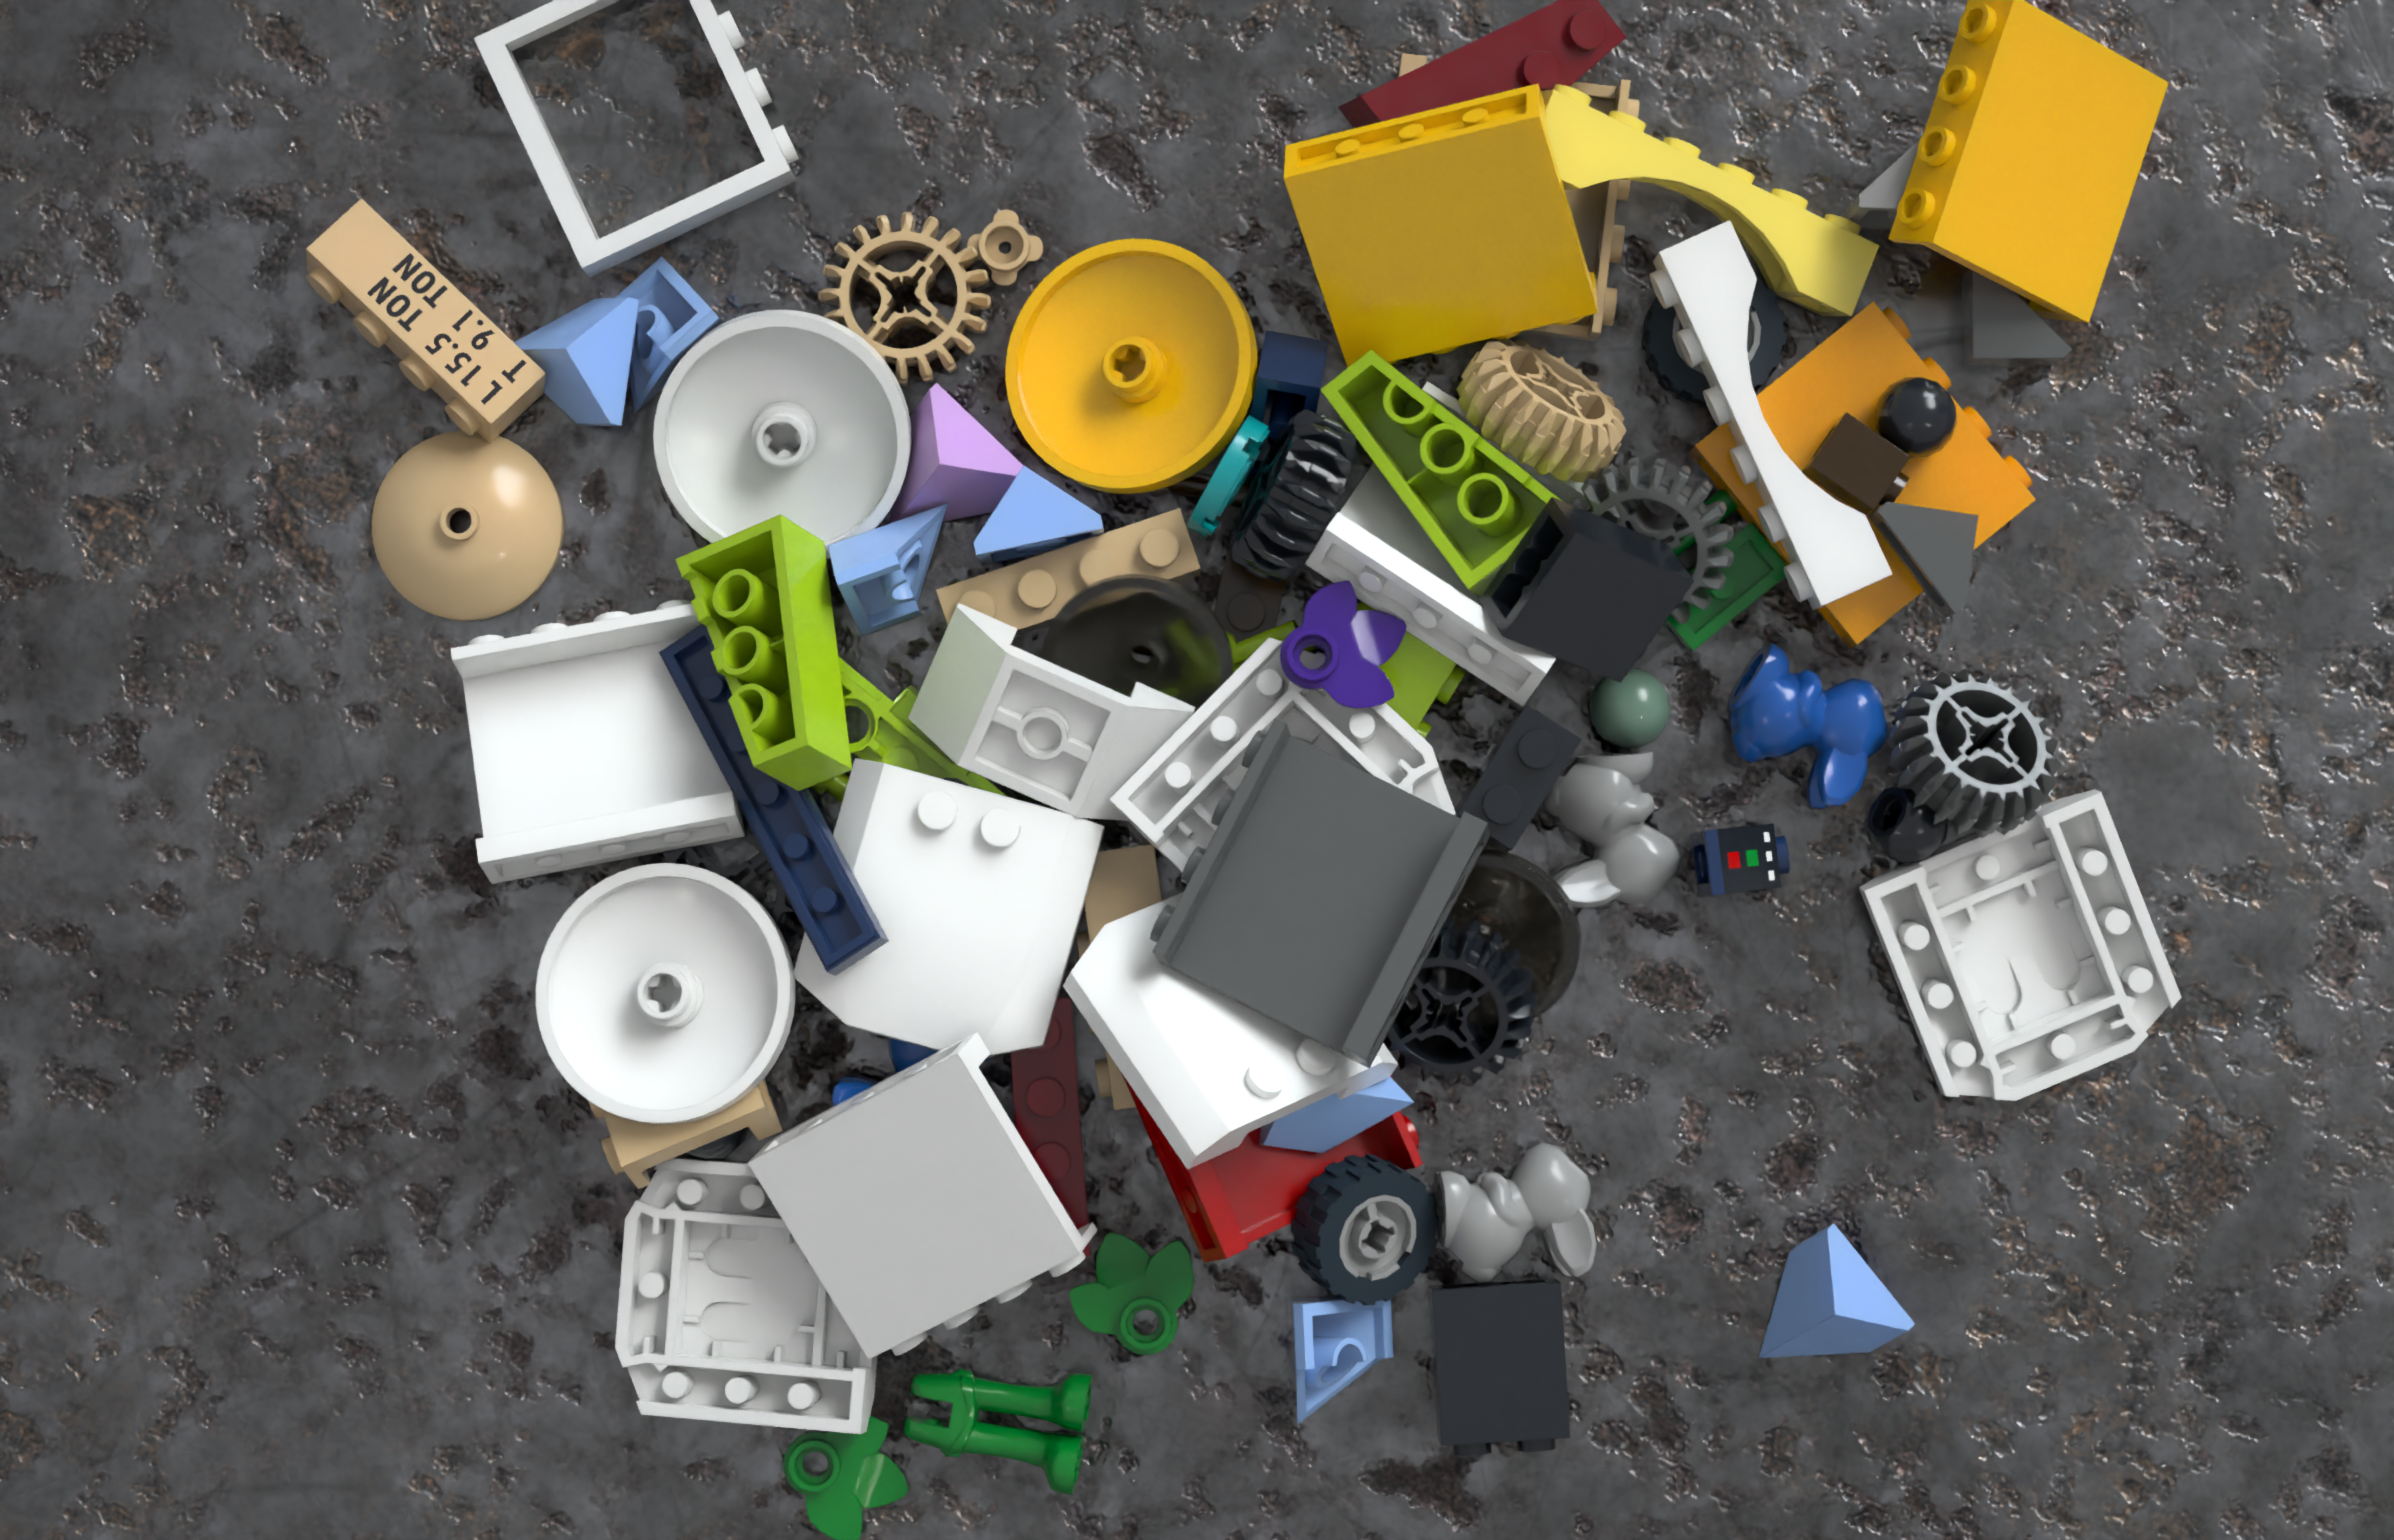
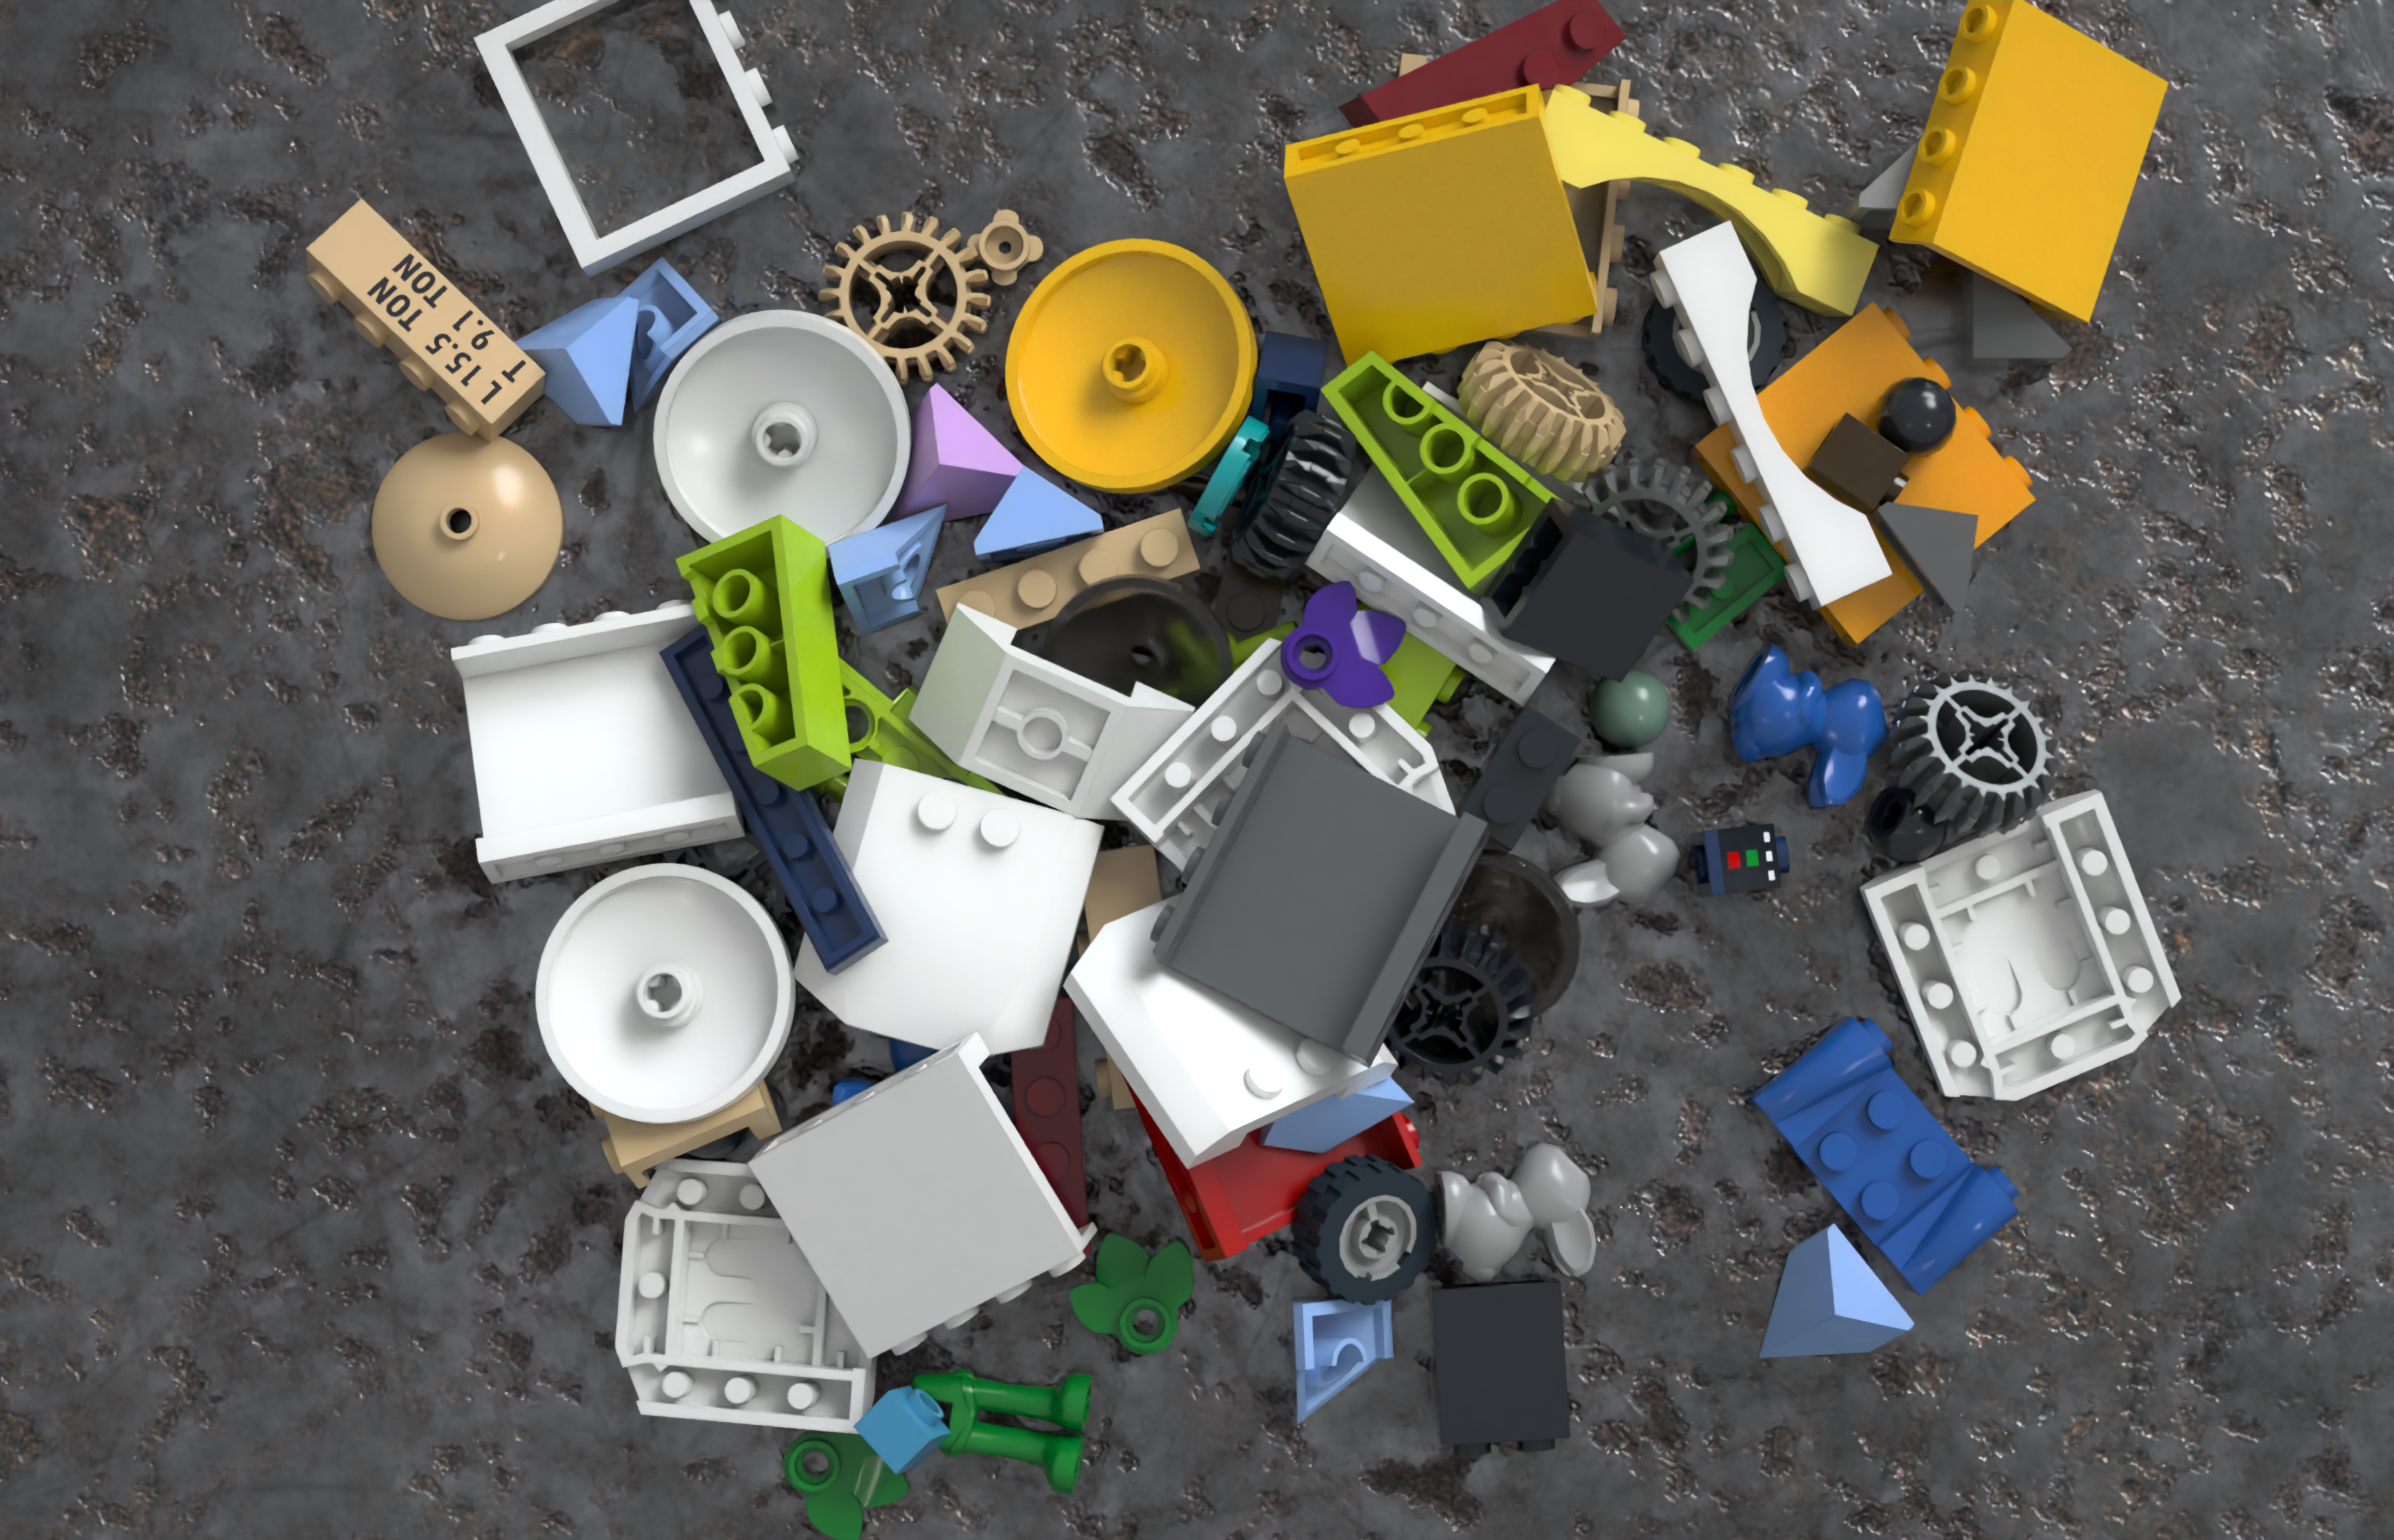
(904, 1428): none -> dark azure plate
(1884, 1154): none -> blue piece

